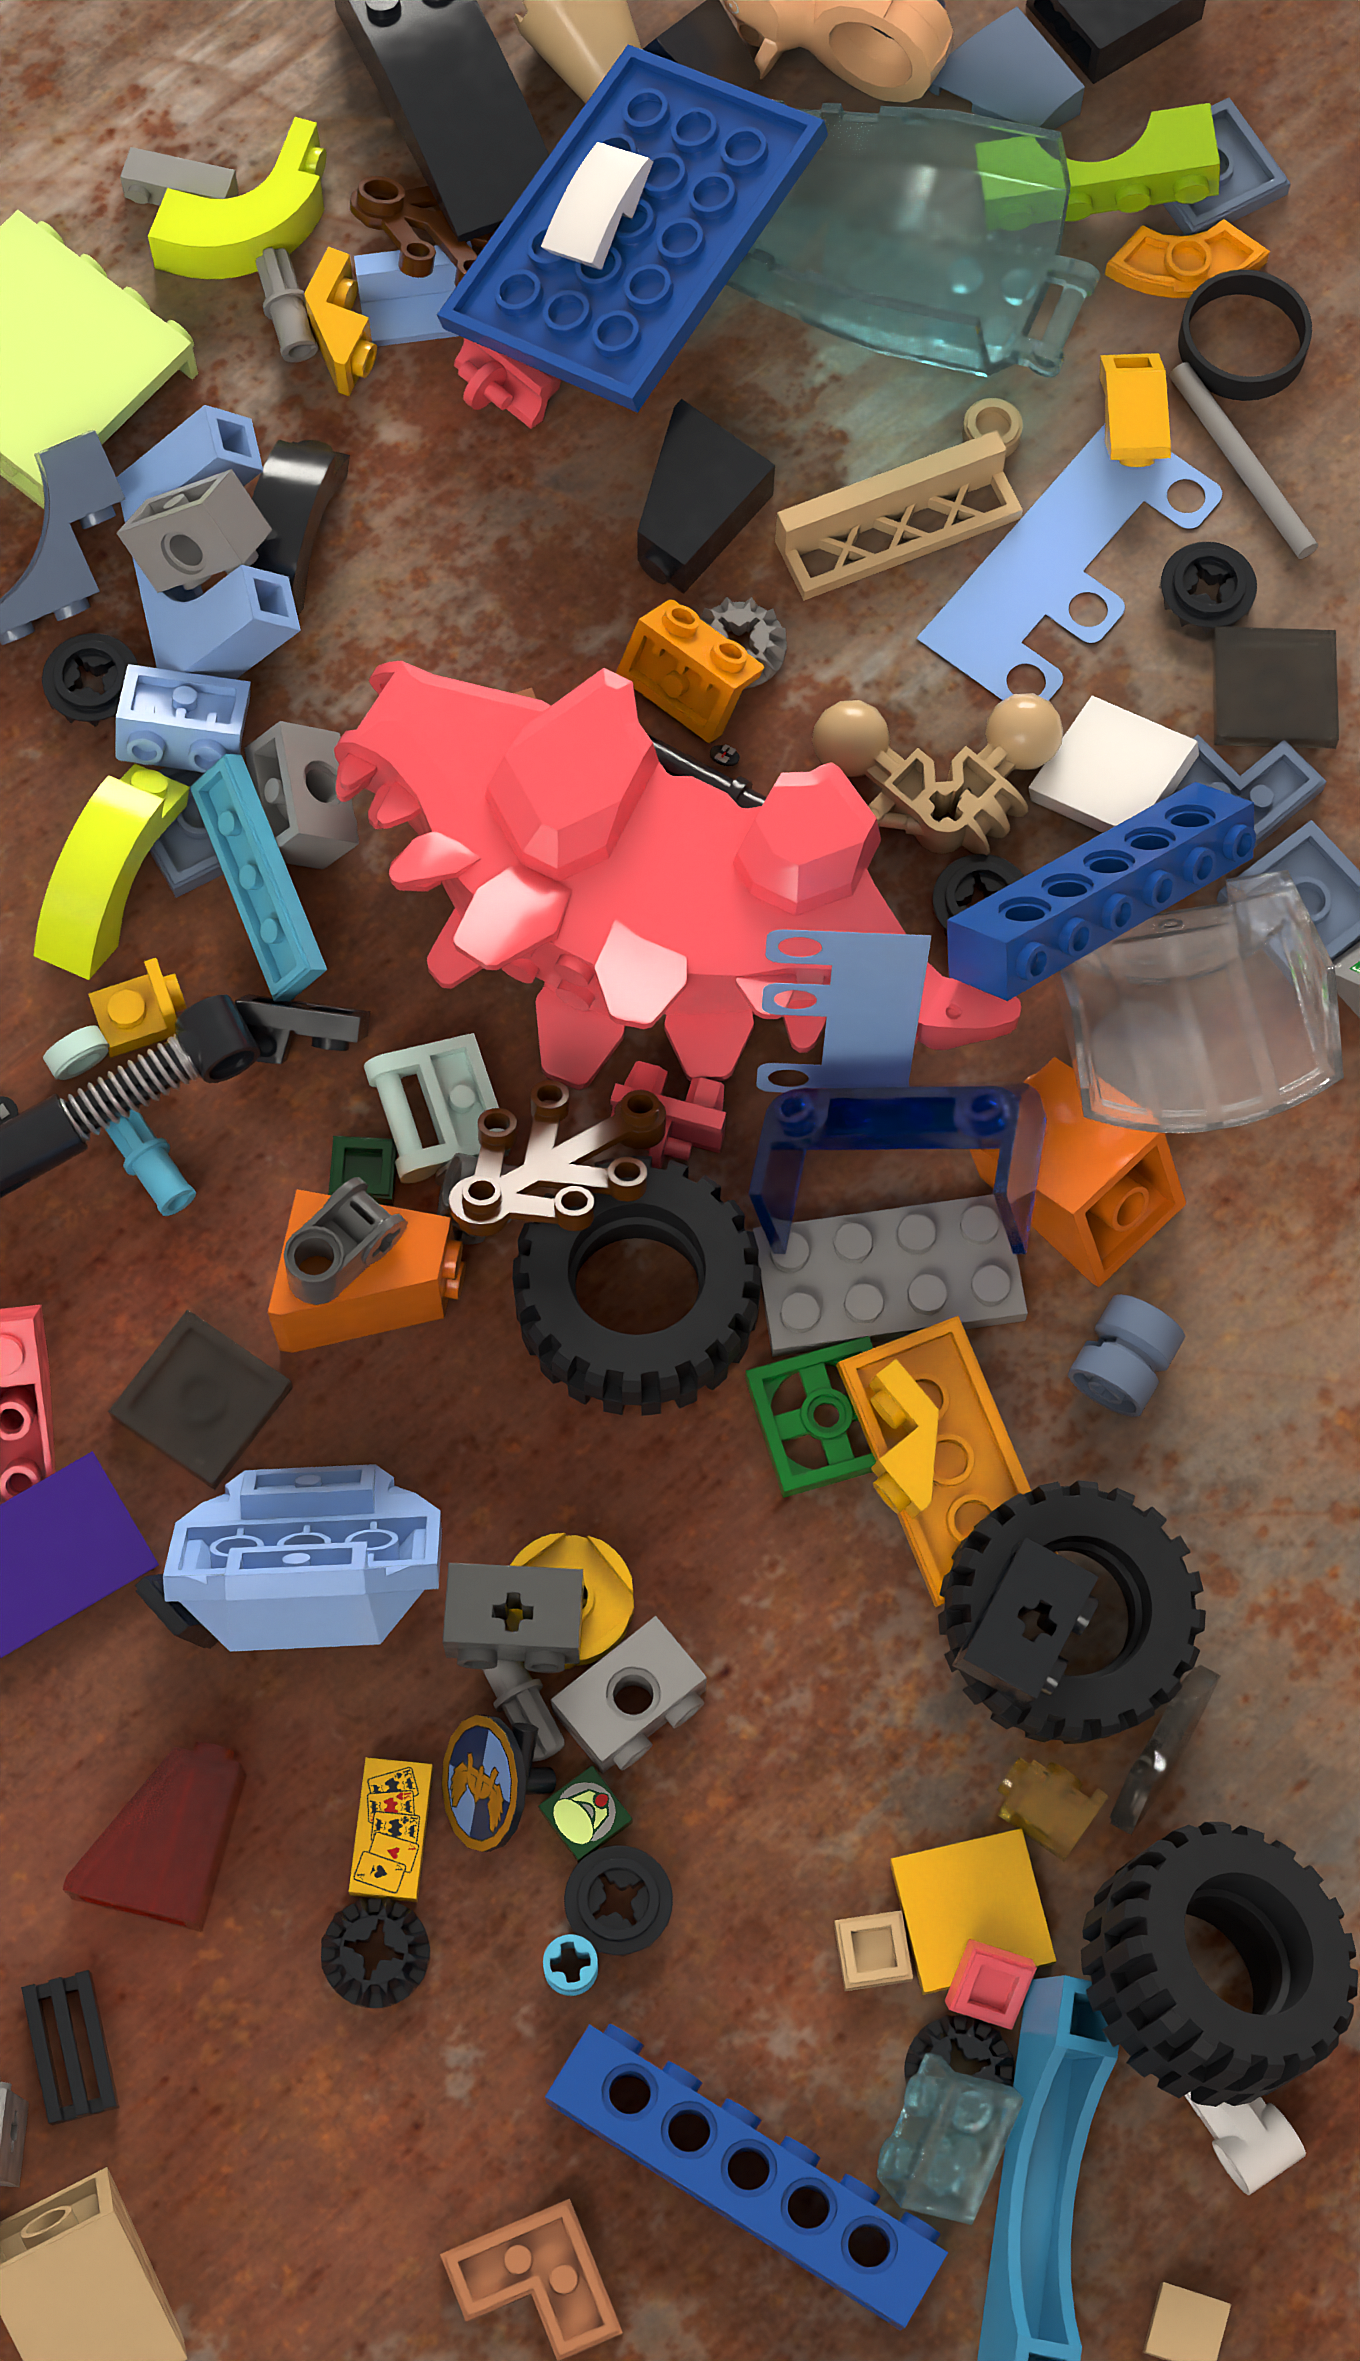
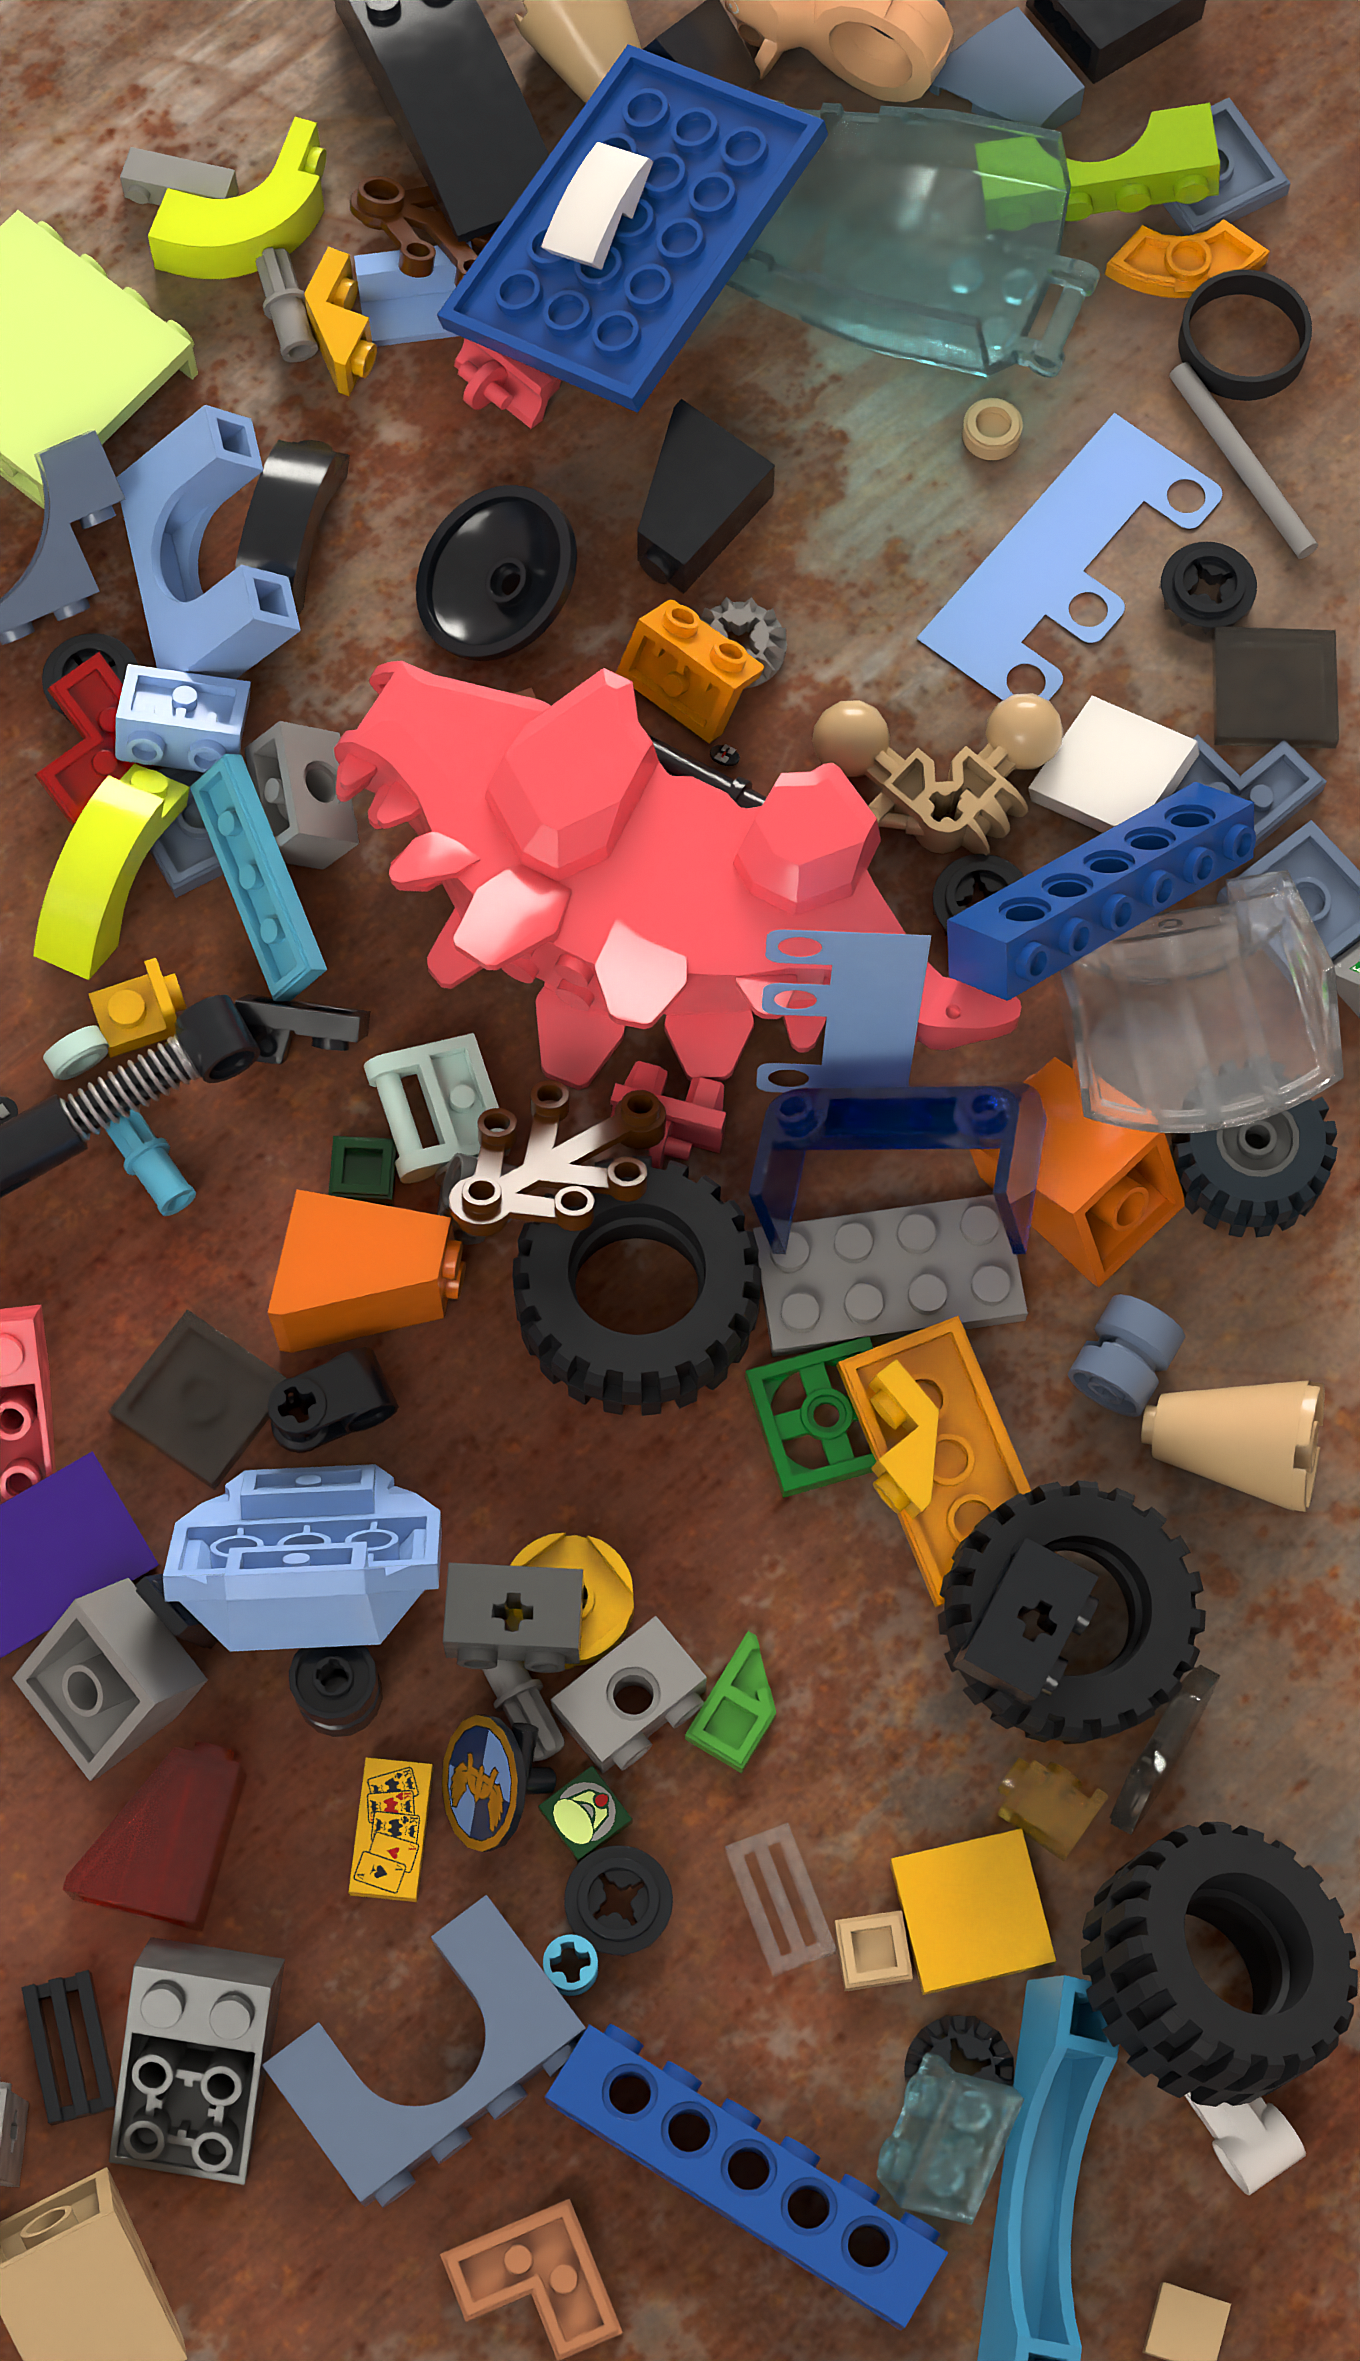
(90, 702): none -> red tile
(108, 1677): none -> light grey slope
(195, 532): light grey brick -> none
(195, 2059): none -> dark grey slope
(336, 1688): none -> black wheel
(337, 1396): none -> black piece
(349, 1233): dark grey piece -> none
(382, 2142): none -> sand blue arch
(391, 1979): black gear -> none
(496, 573): none -> black dish
(736, 1709): none -> bright green tile
(800, 1953): none -> clear tile
(893, 496): tan fence -> none
(990, 1984): coral tile -> none
(1135, 408): yellow slope -> none
(1243, 1437): none -> tan cone
(1260, 1176): none -> black wheel

